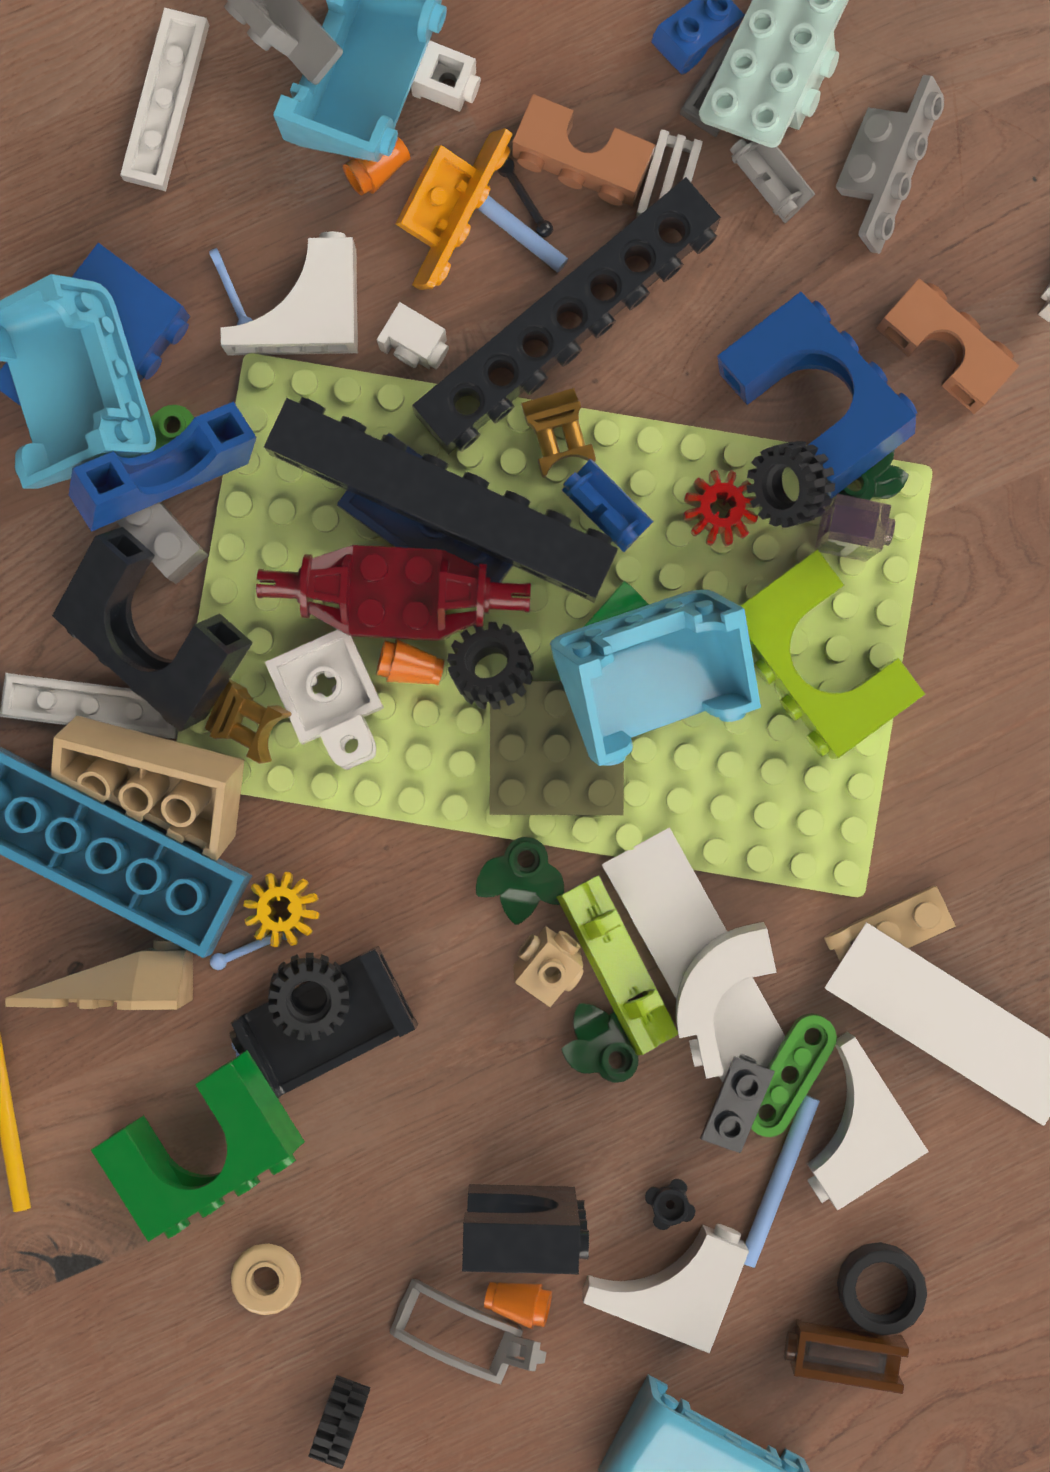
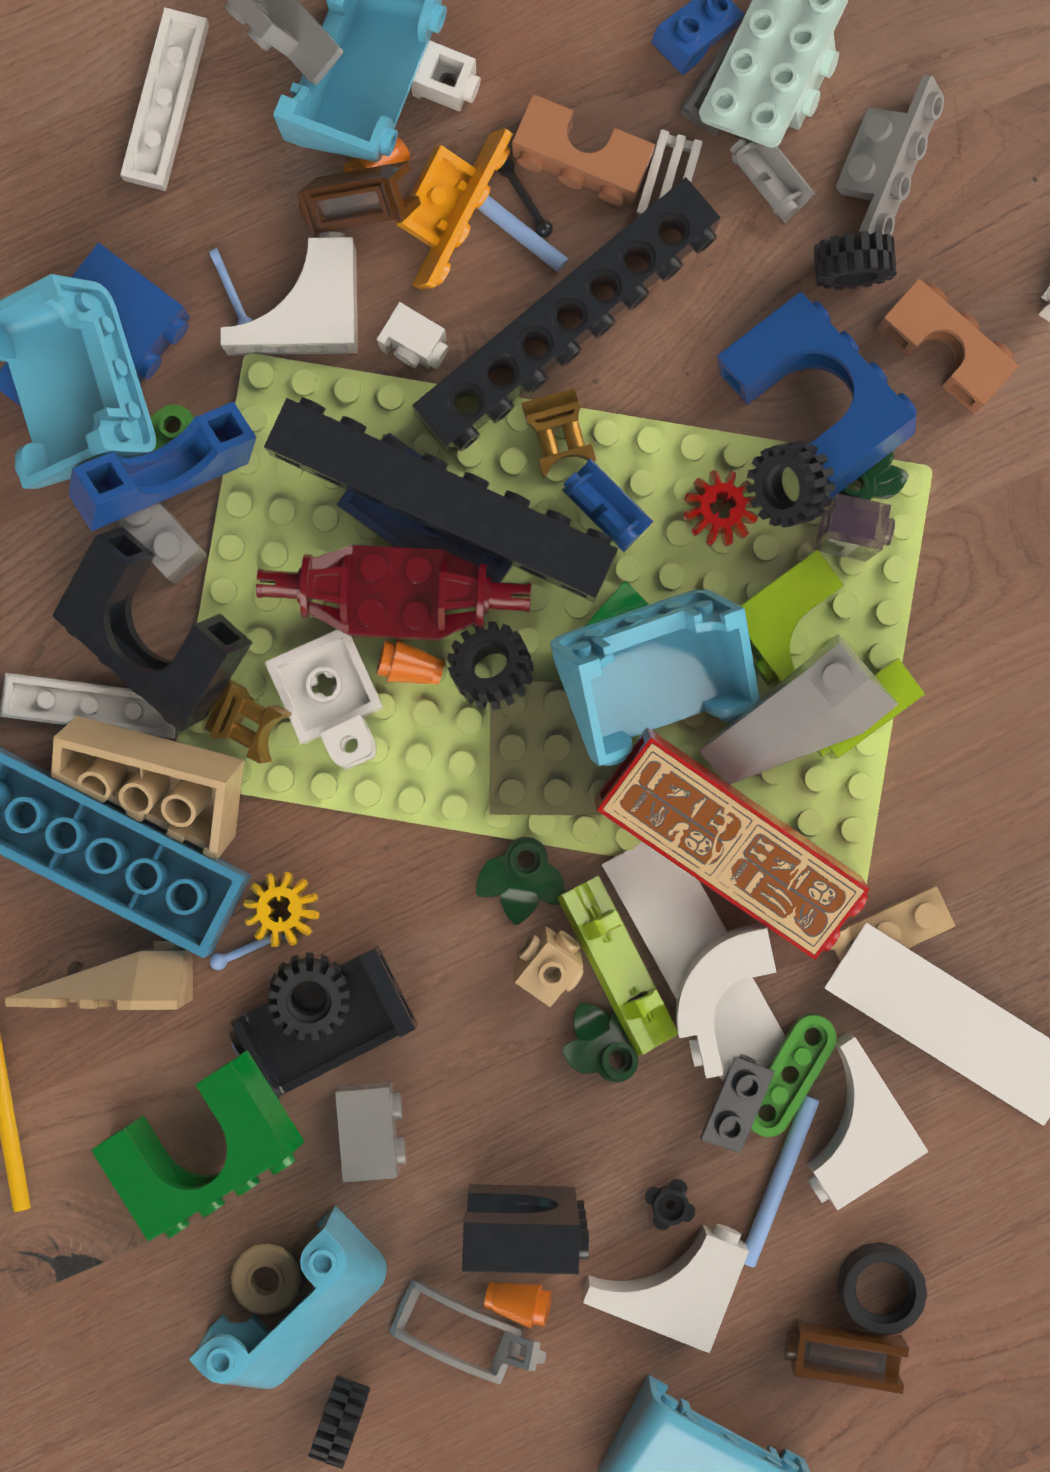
(344, 1276): none -> medium azure windscreen
(356, 198): none -> reddish brown window
(369, 1132): none -> light grey brick
(732, 844): none -> brick
(809, 710): none -> light grey wedge
(855, 260): none -> black tyre

